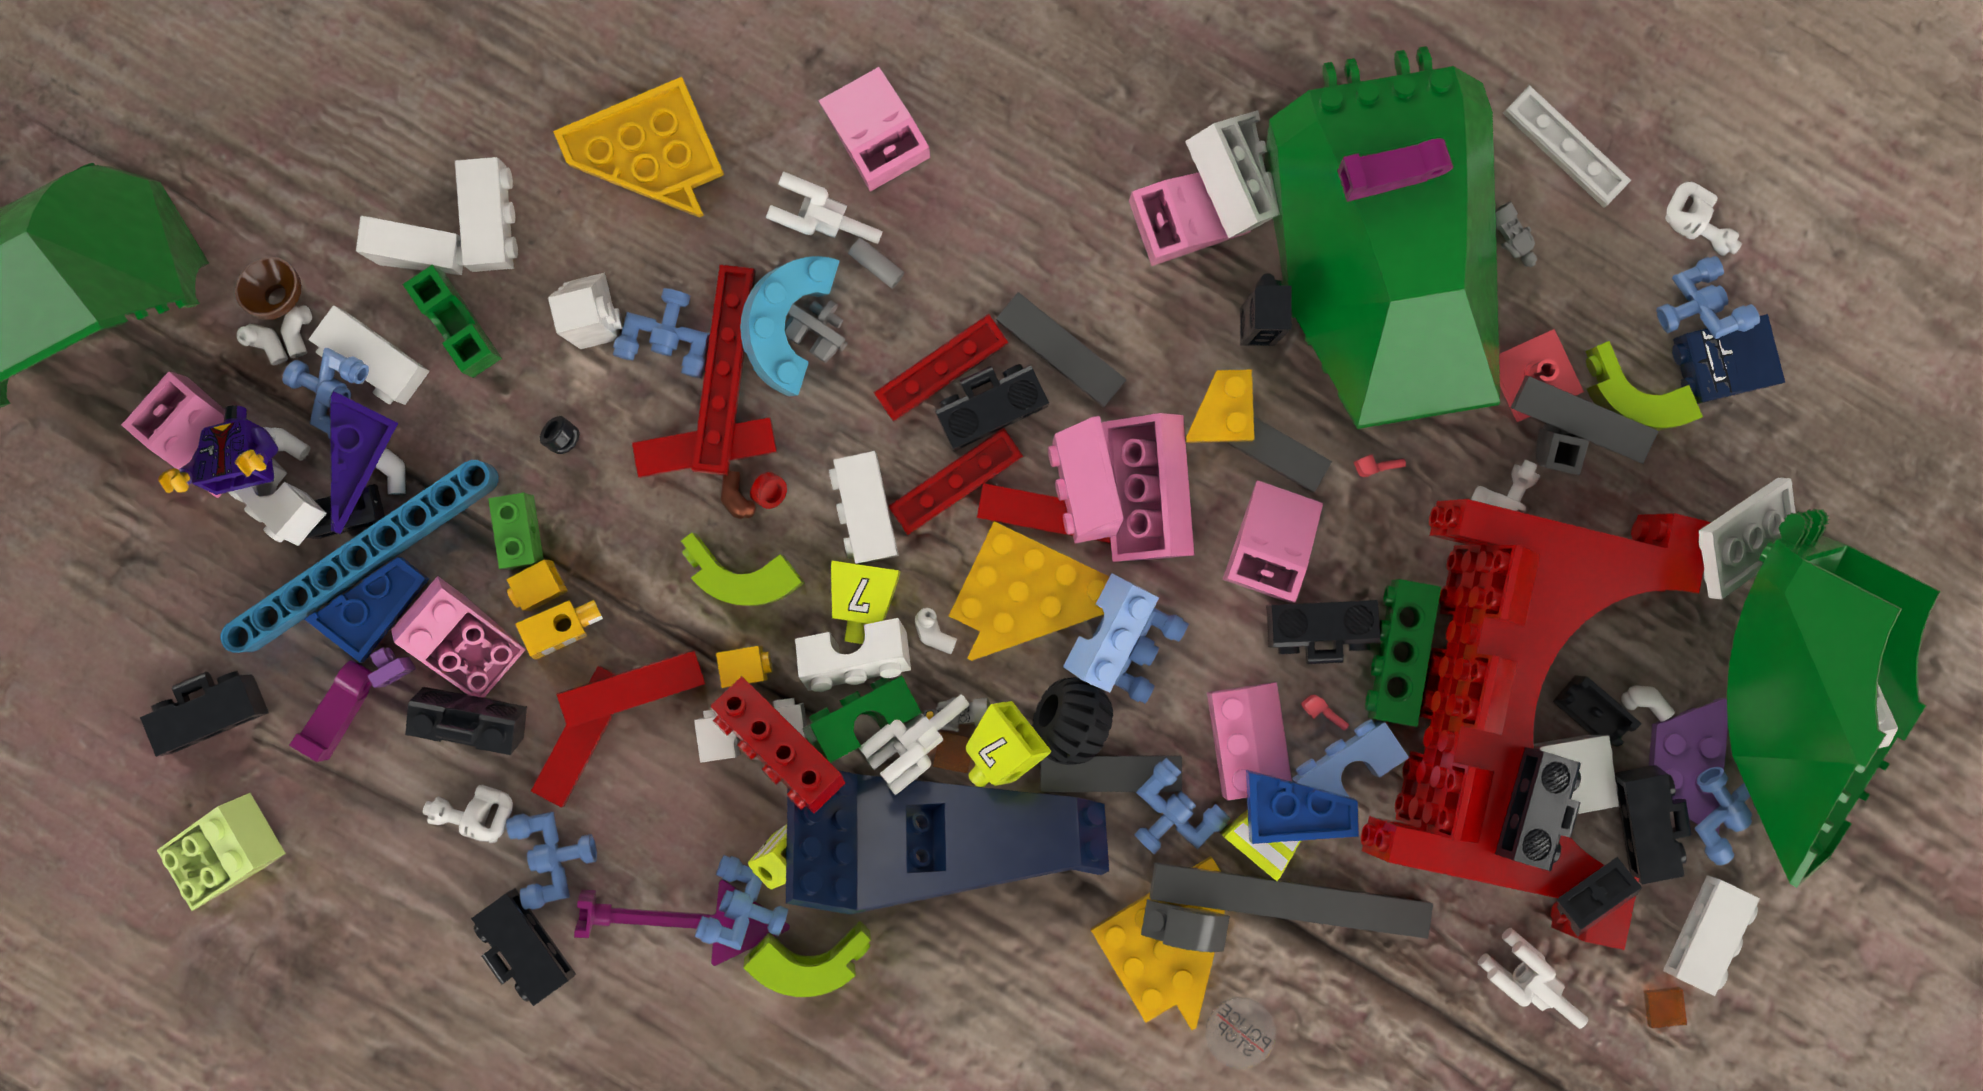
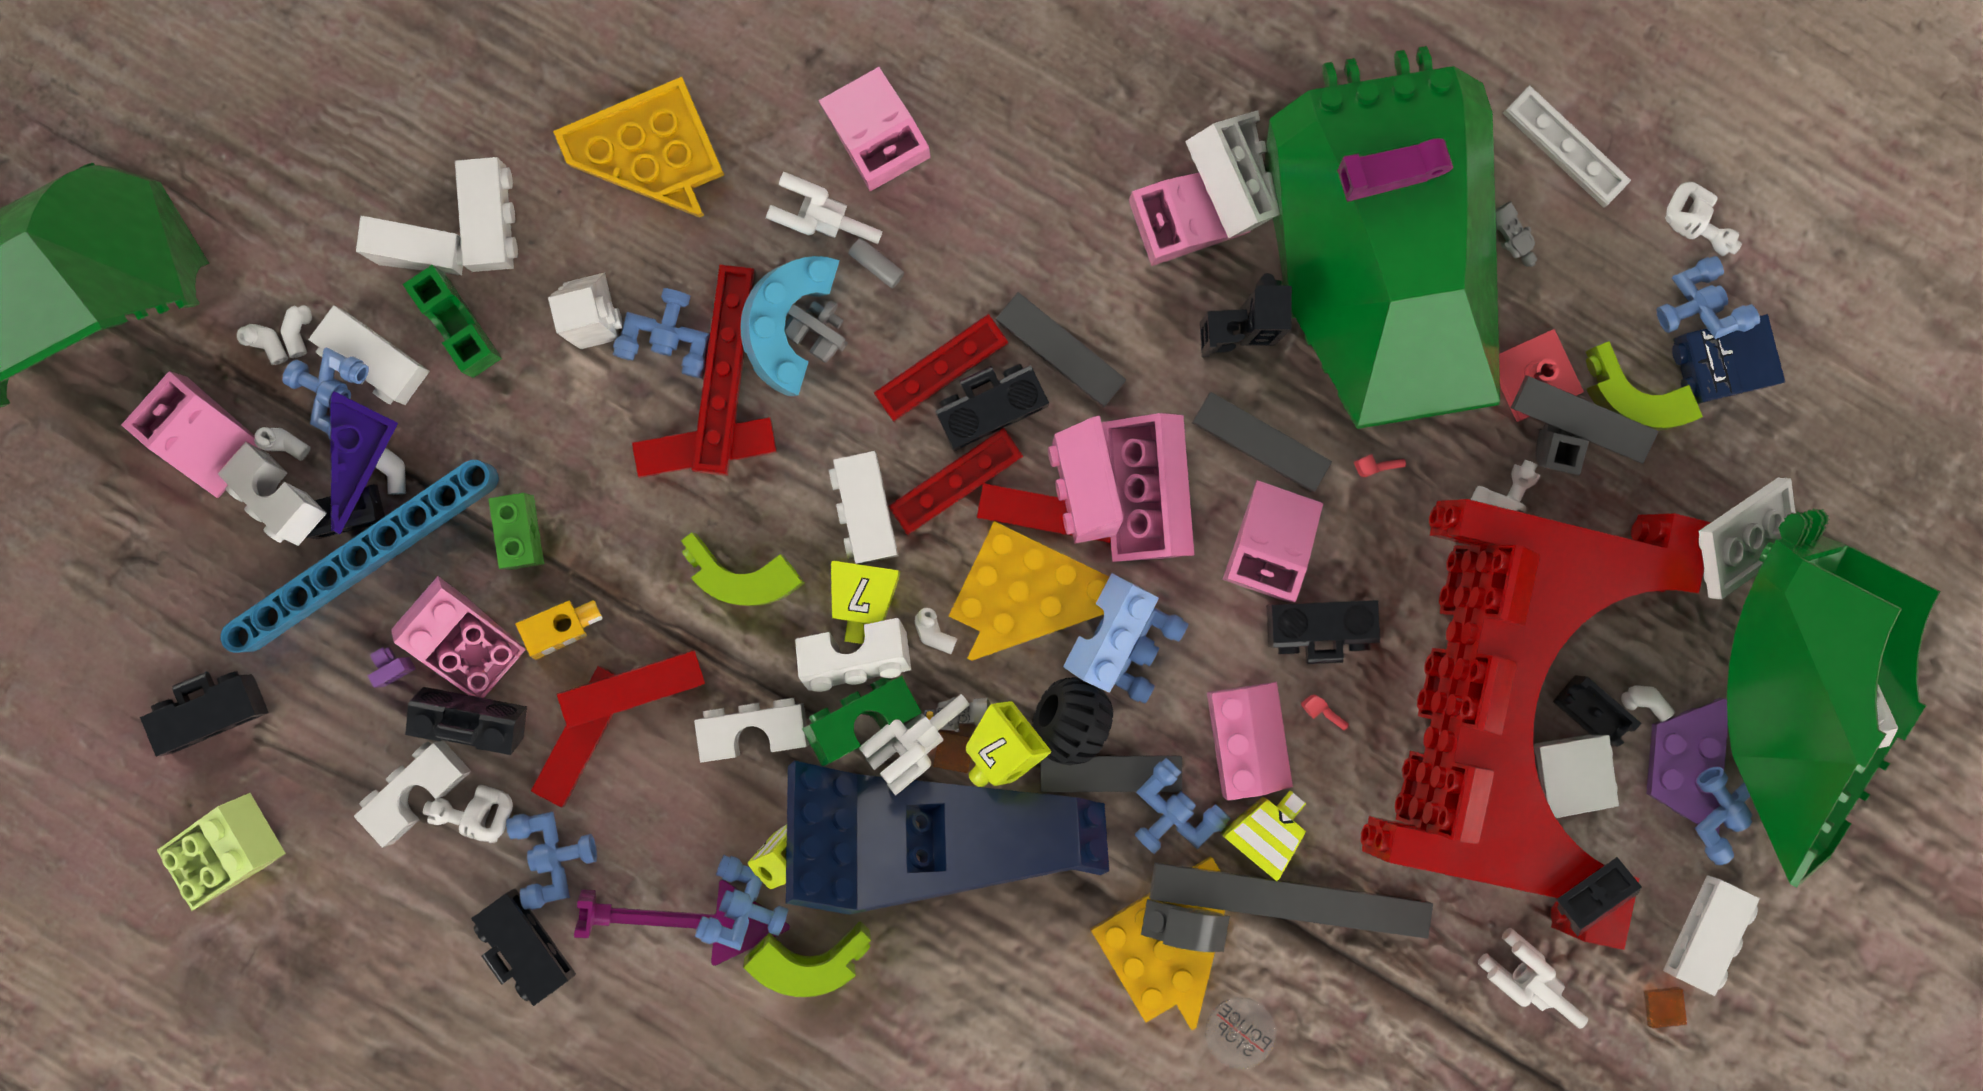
(227, 457): dark purple torso -> none
(260, 280): reddish brown piece -> none
(334, 713): magenta leg -> none
(370, 609): blue wing -> none
(387, 812): none -> white arch
(535, 586): yellow brick -> none
(559, 435): black tile -> none
(733, 499): copper arm -> none
(745, 662): yellow brick -> none
(768, 490): red tile -> none
(777, 745): red brick -> none
(1218, 329): none -> black hinge
(1225, 410): yellow wing -> none
(1296, 812): blue wing -> none
(1372, 745): light blue arch -> none
(1418, 637): green brick -> none
(1540, 809): black piece -> none
(1646, 823): black piece -> none

